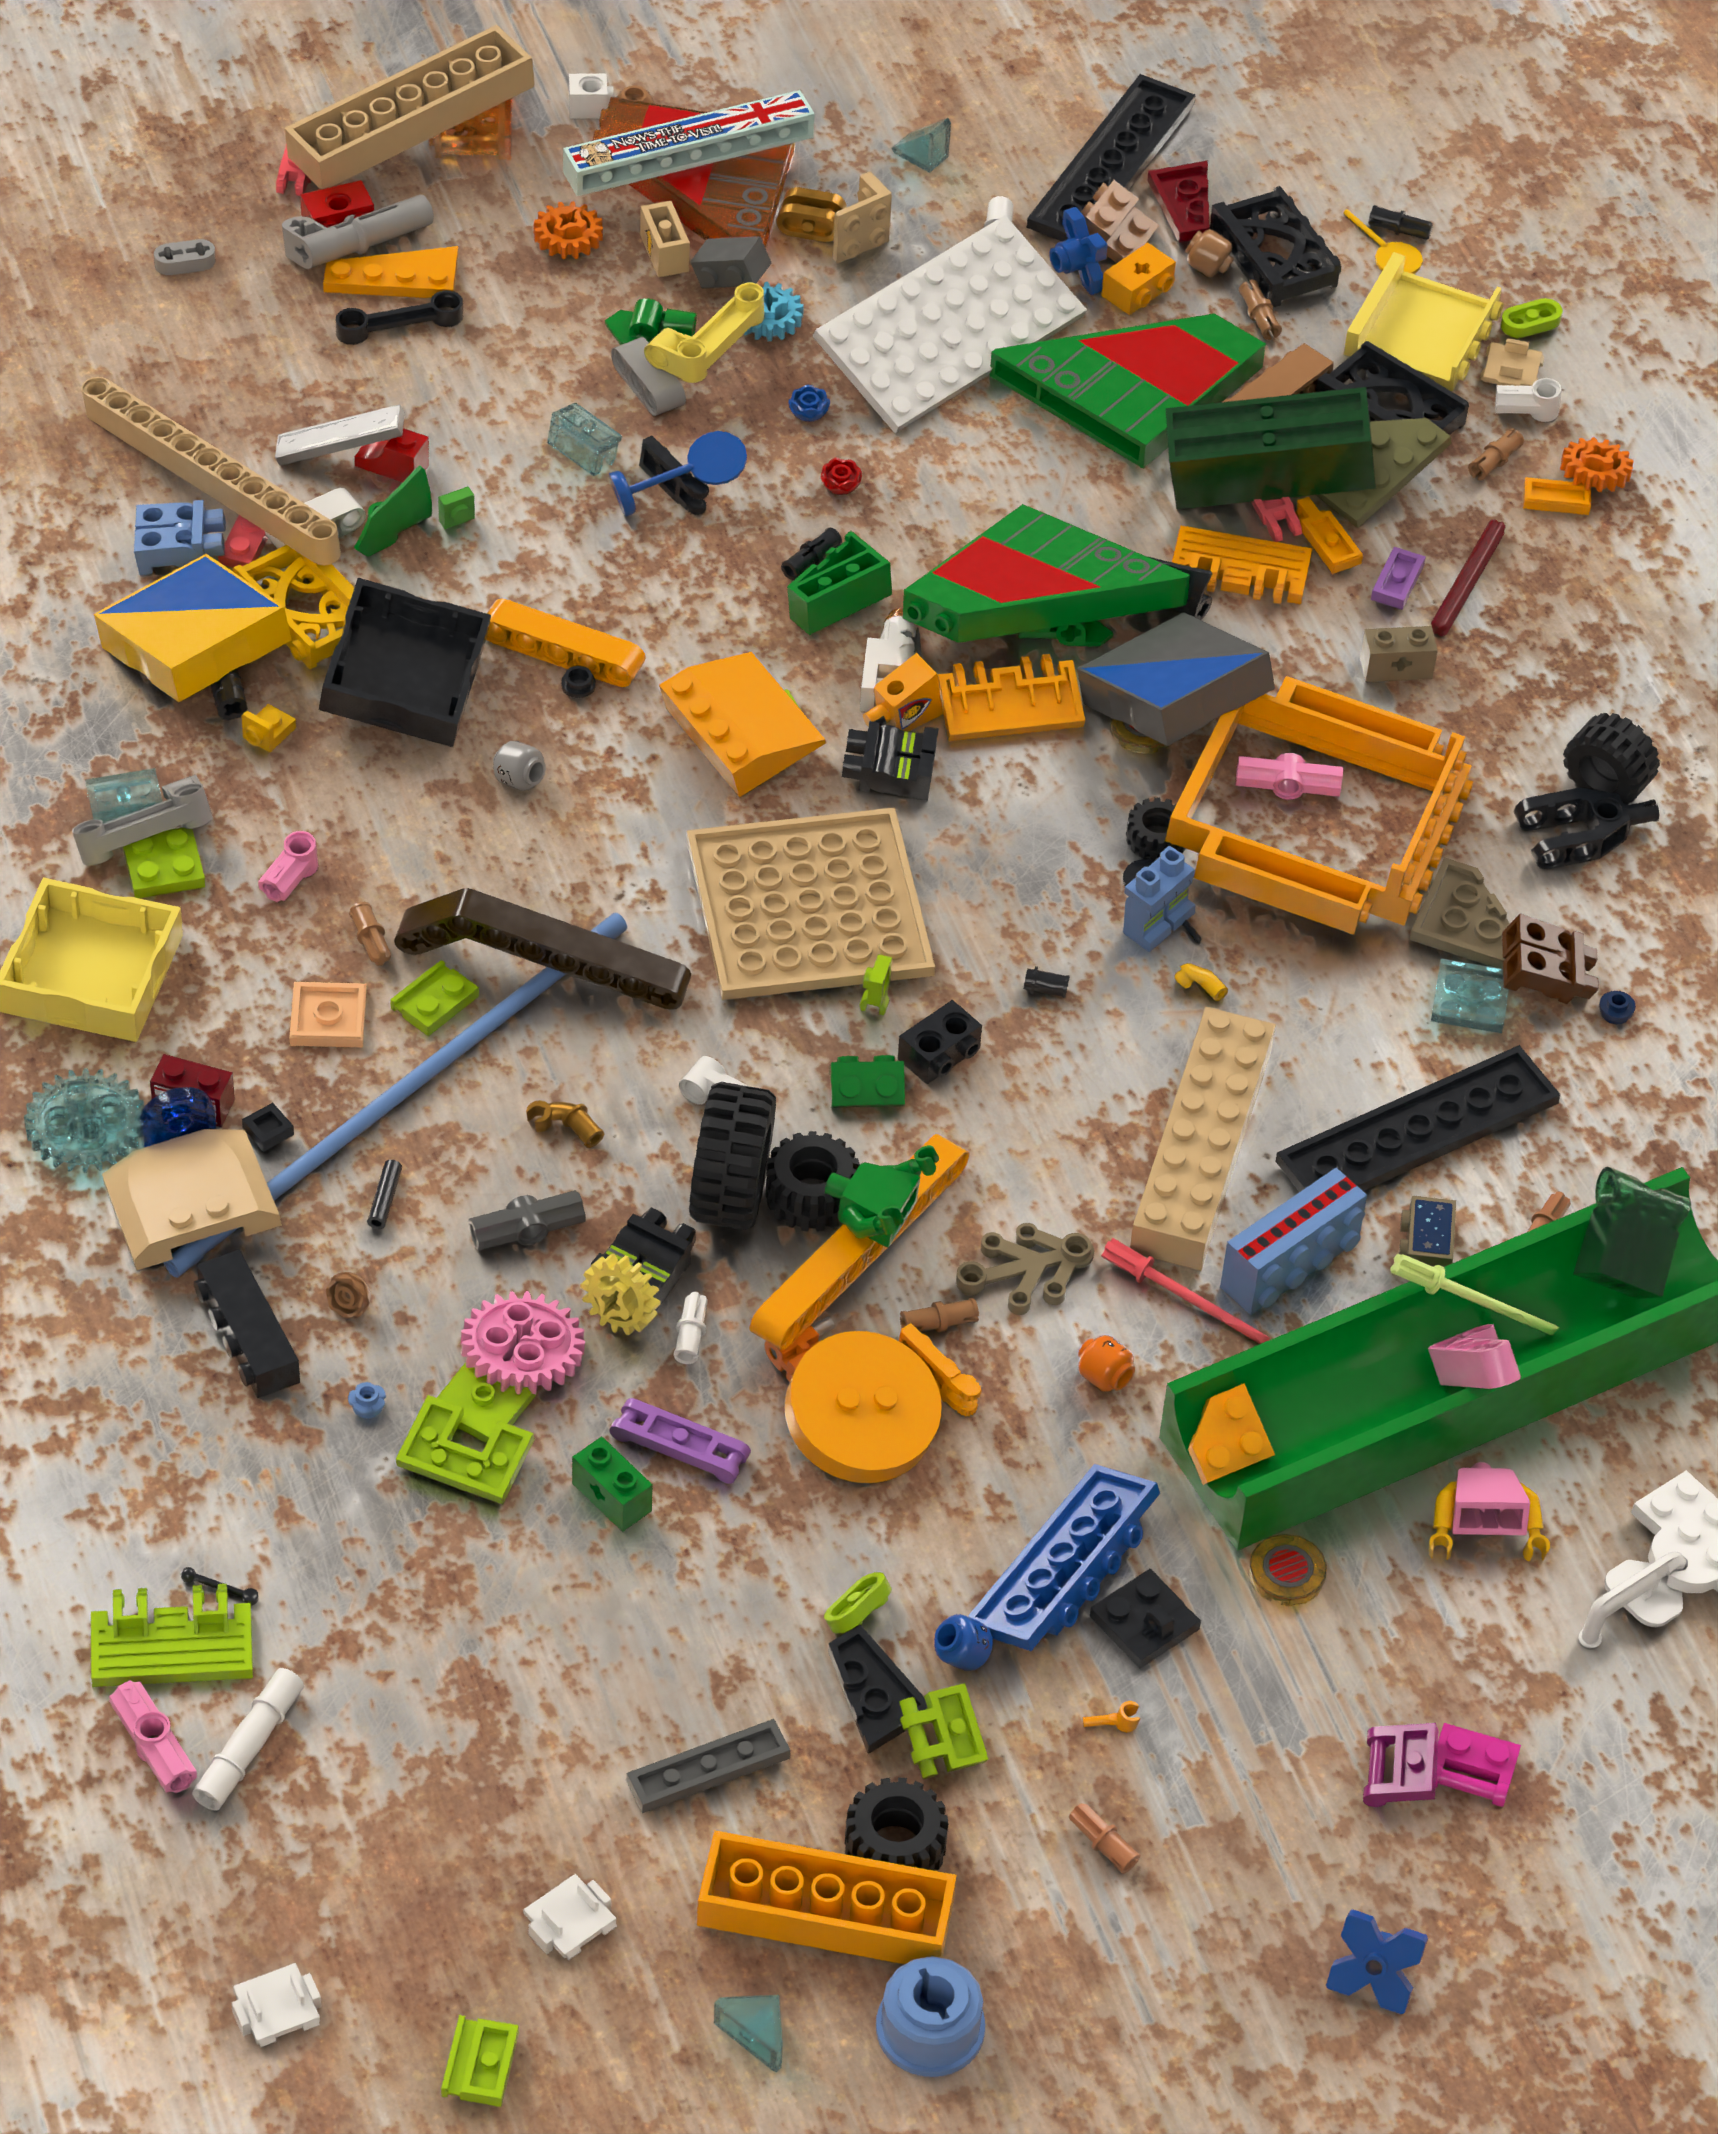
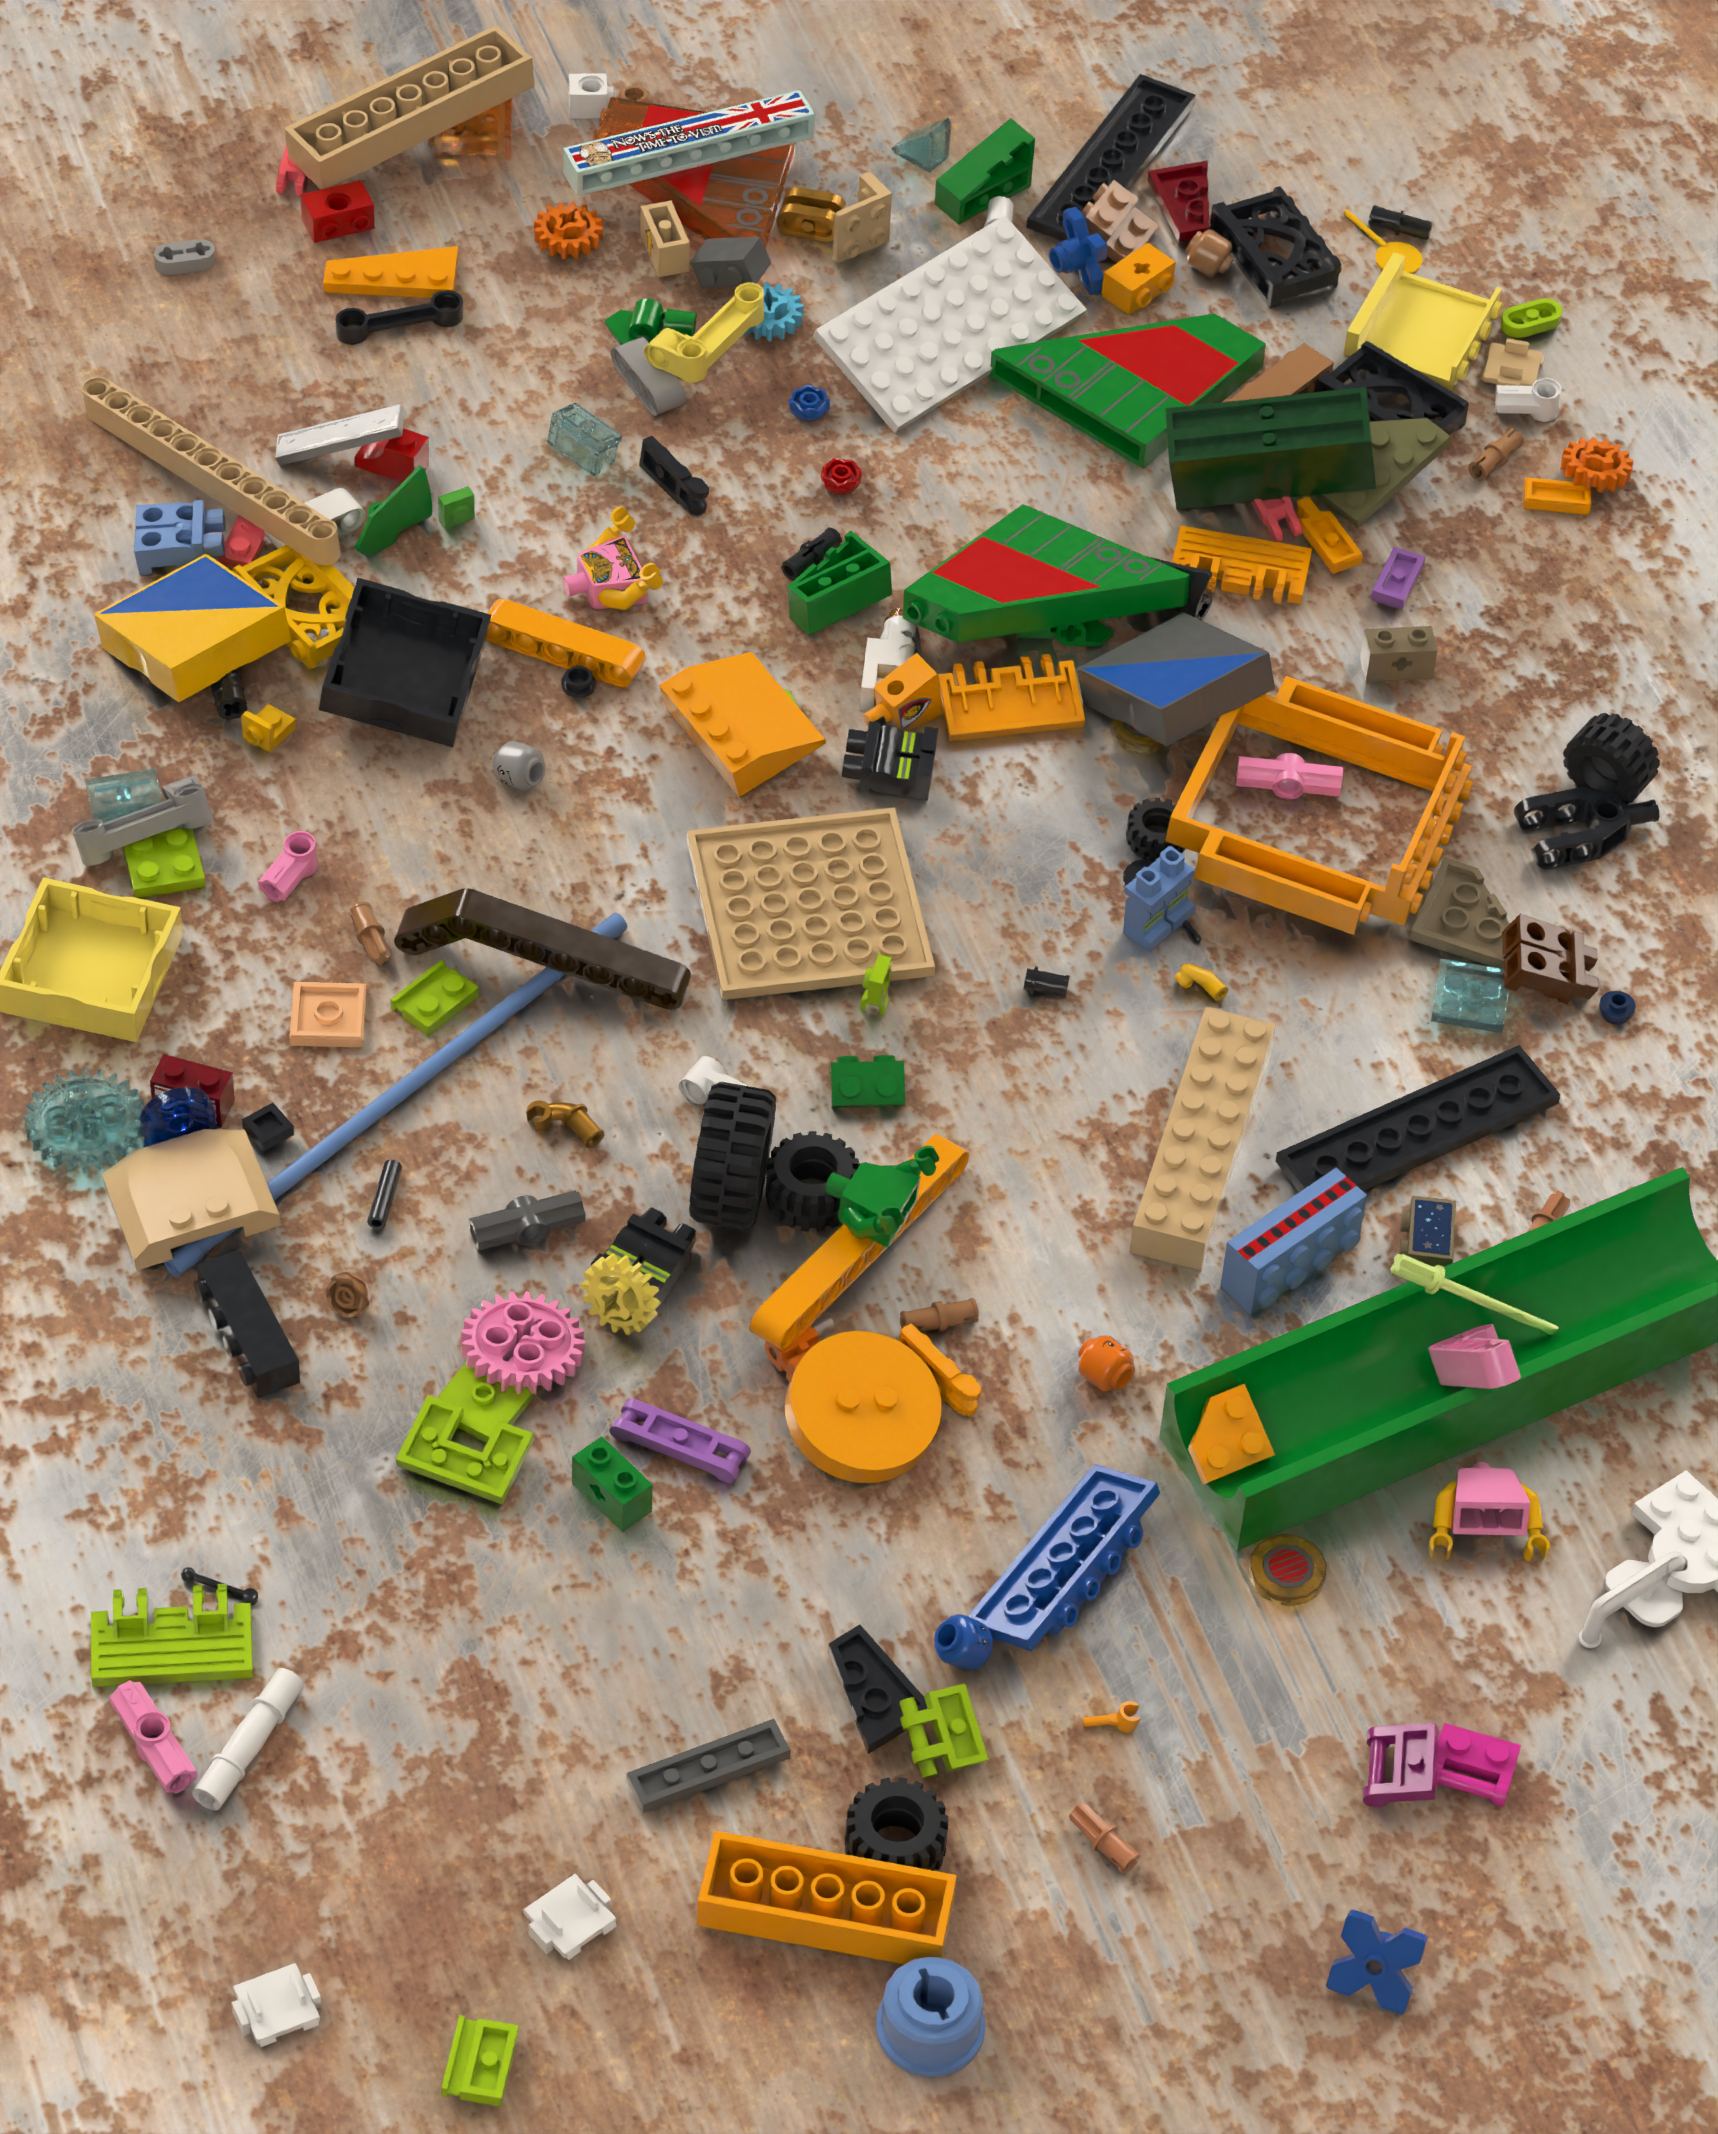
(314, 244): light grey piece -> none
(367, 1407): medium blue plate -> none
(610, 570): none -> torso
(691, 1328): white axle -> none
(712, 459): blue piece -> none
(754, 2025): clear light blue slope -> none
(858, 1602): lime plate -> none
(940, 1042): black brick -> none
(992, 169): none -> green wedge
(1028, 1263): dark tan plant -> none
(1142, 1267): coral piece -> none
(1145, 1618): black hinge -> none
(1260, 309): medium nougat pin -> none
(1467, 577): dark red axle -> none
(1631, 1235): clear green piece -> none

